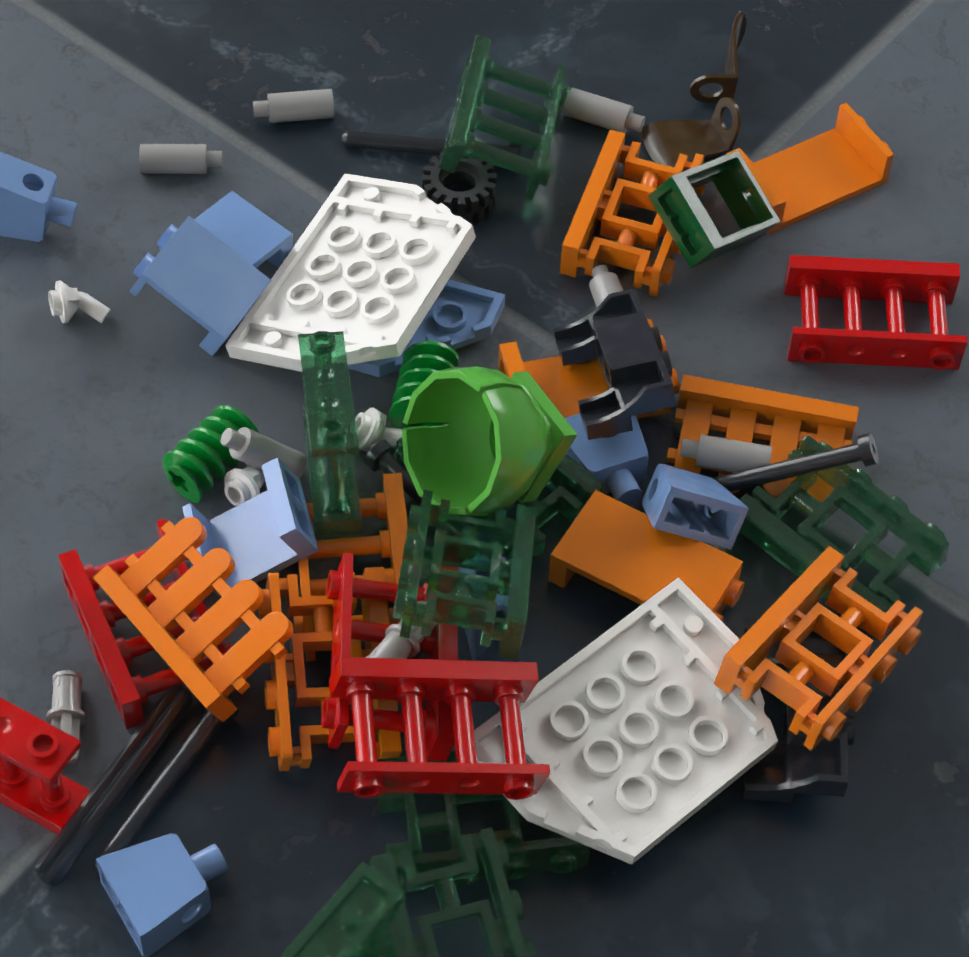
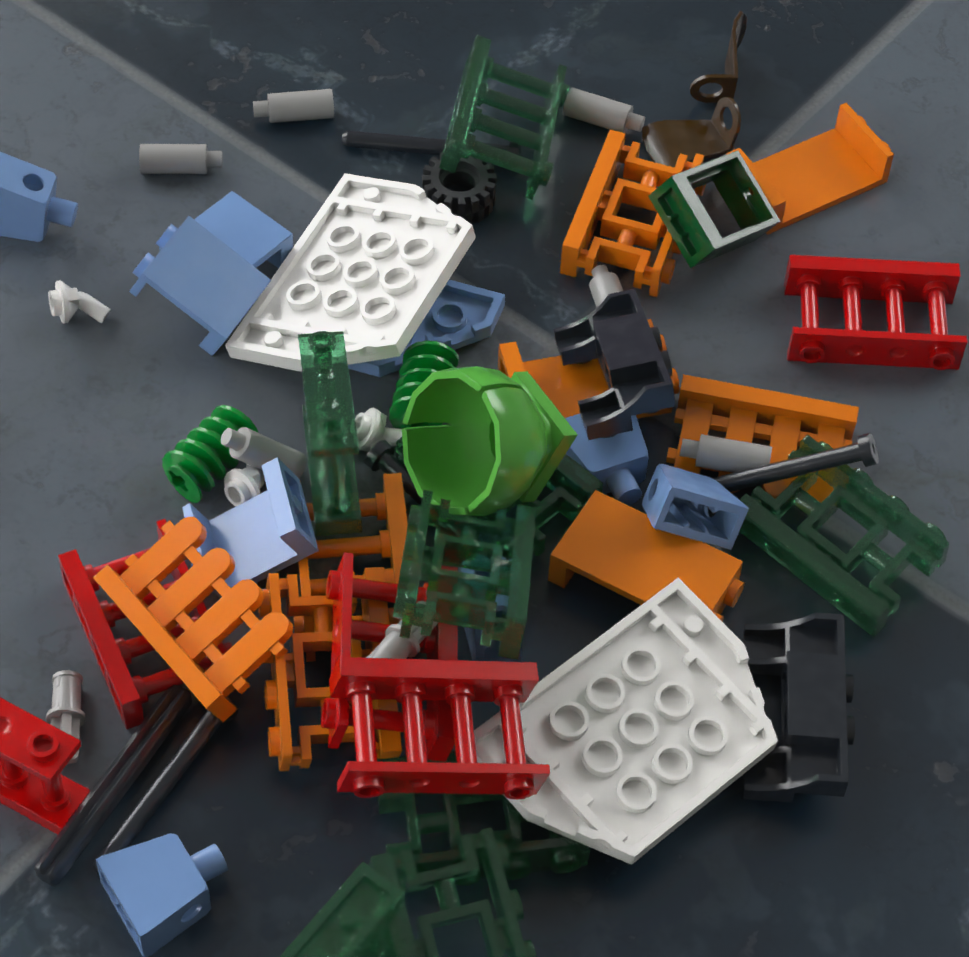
(789, 625): orange fence -> none

